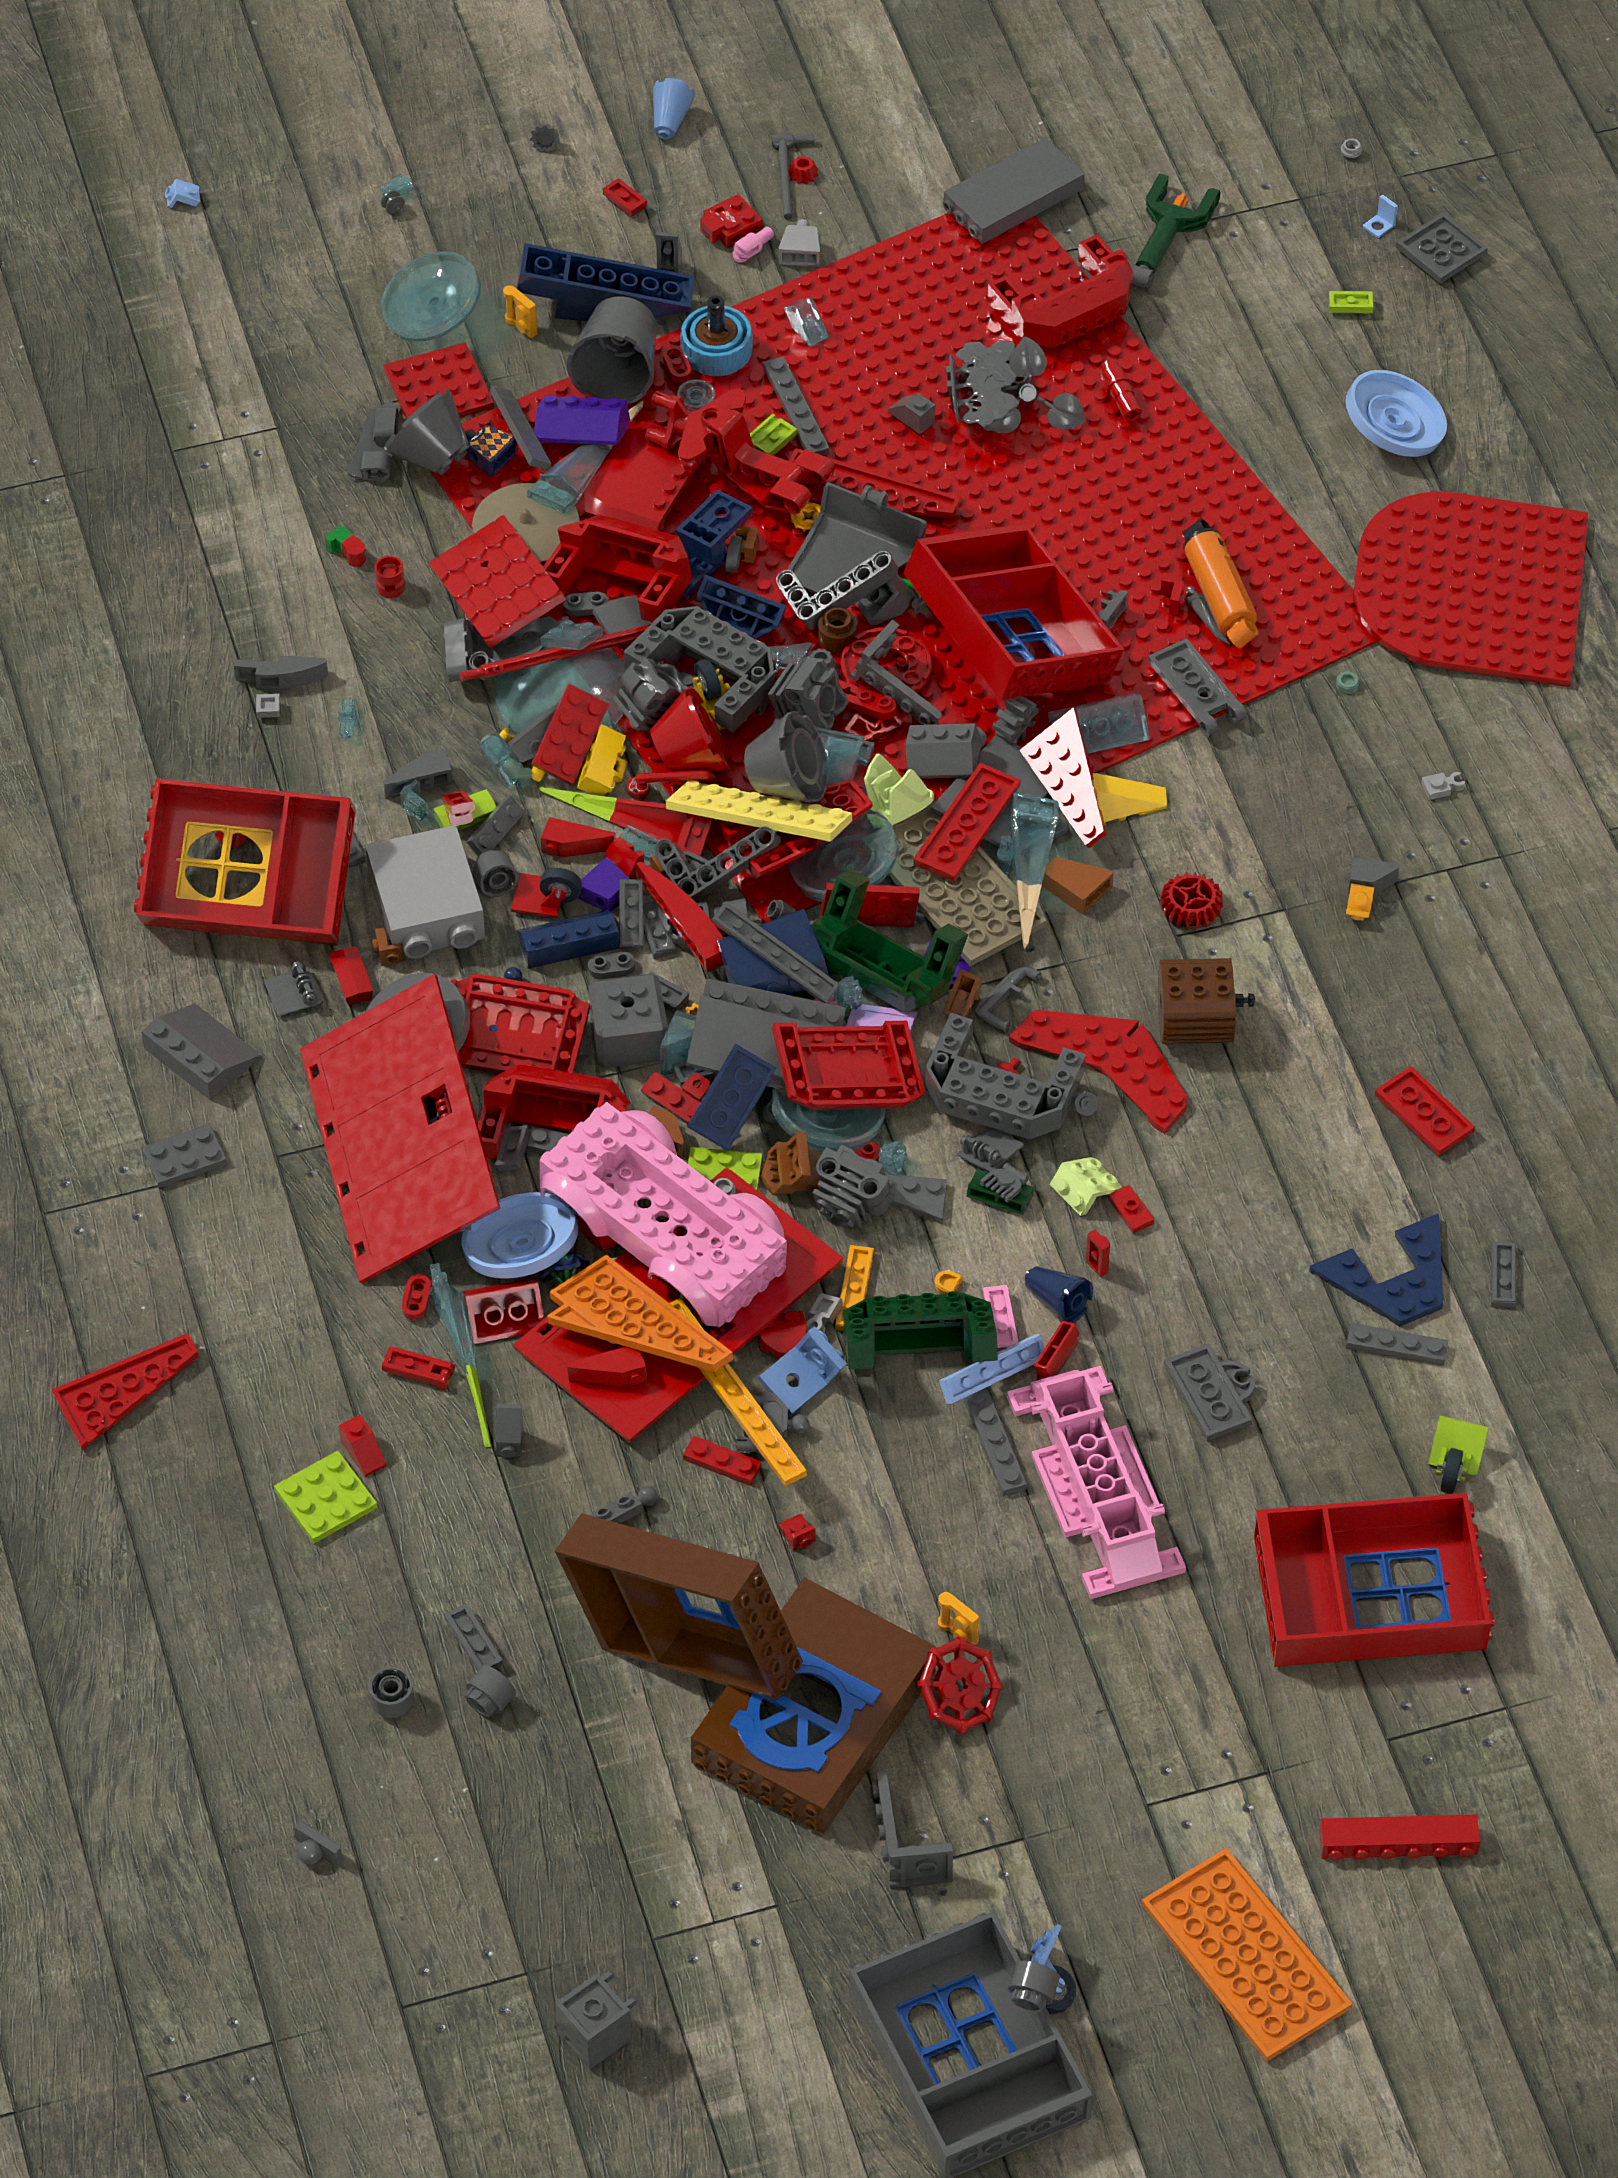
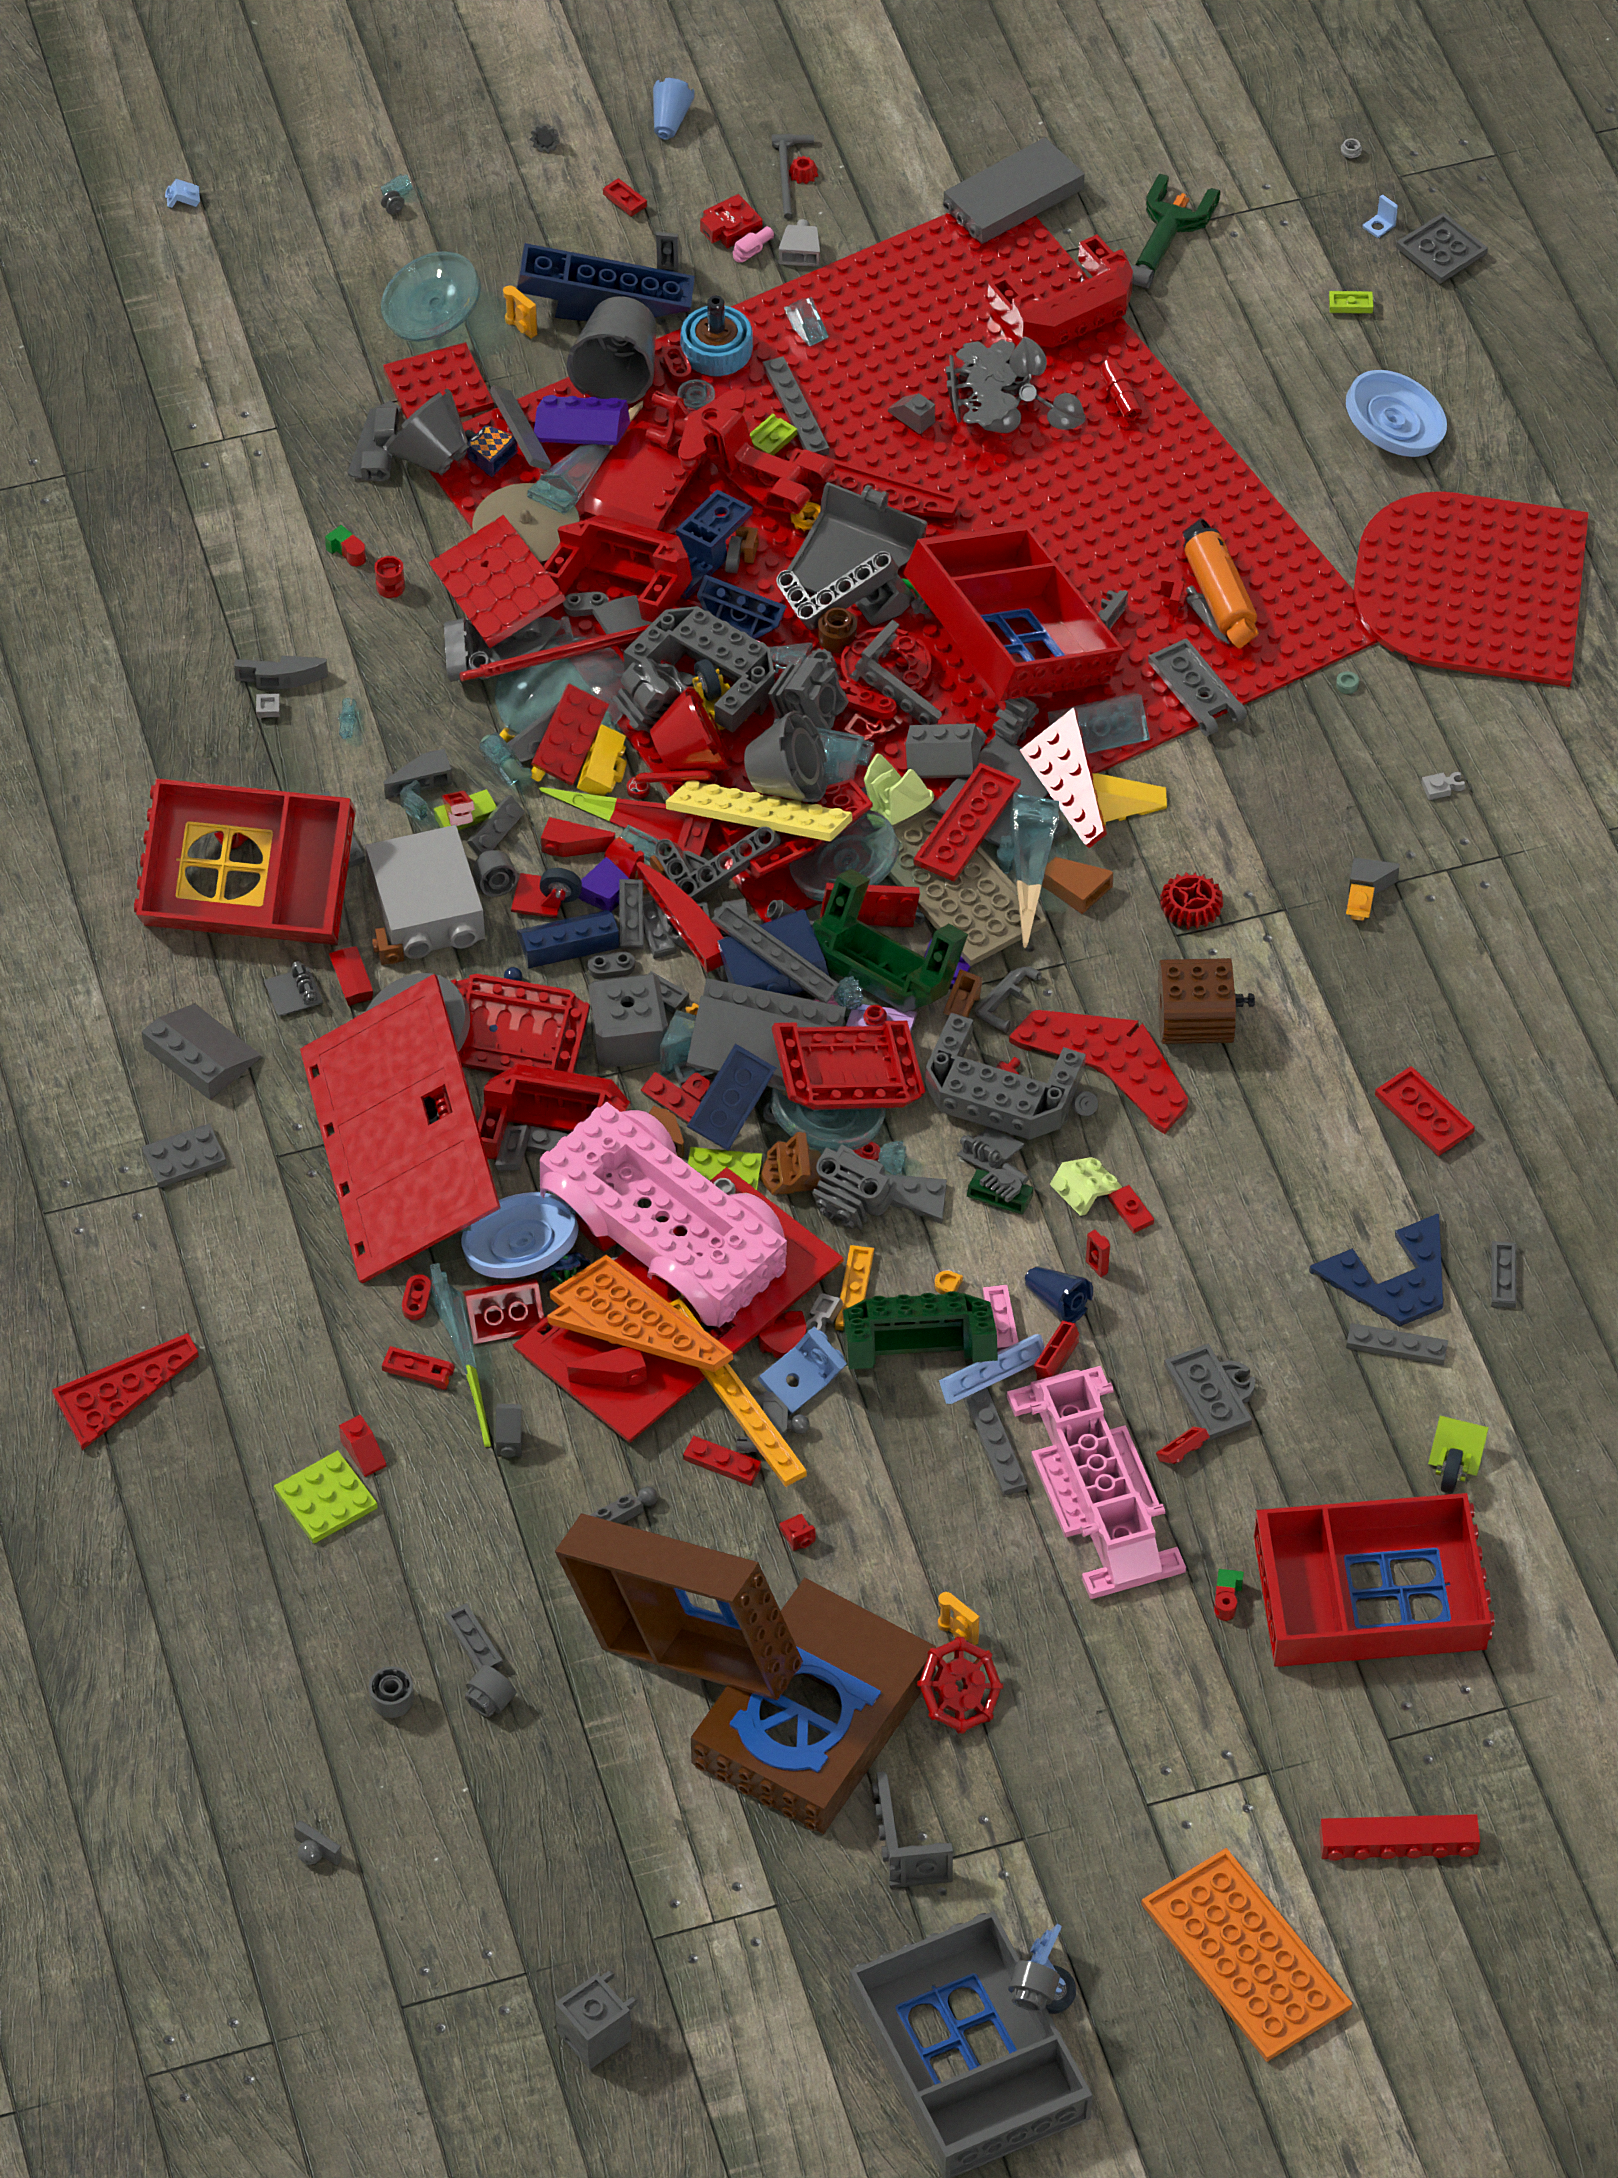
(571, 635): clear light blue plate -> none
(875, 1015): none -> red plate
(1188, 1441): none -> red plate
(1225, 1600): none -> leg

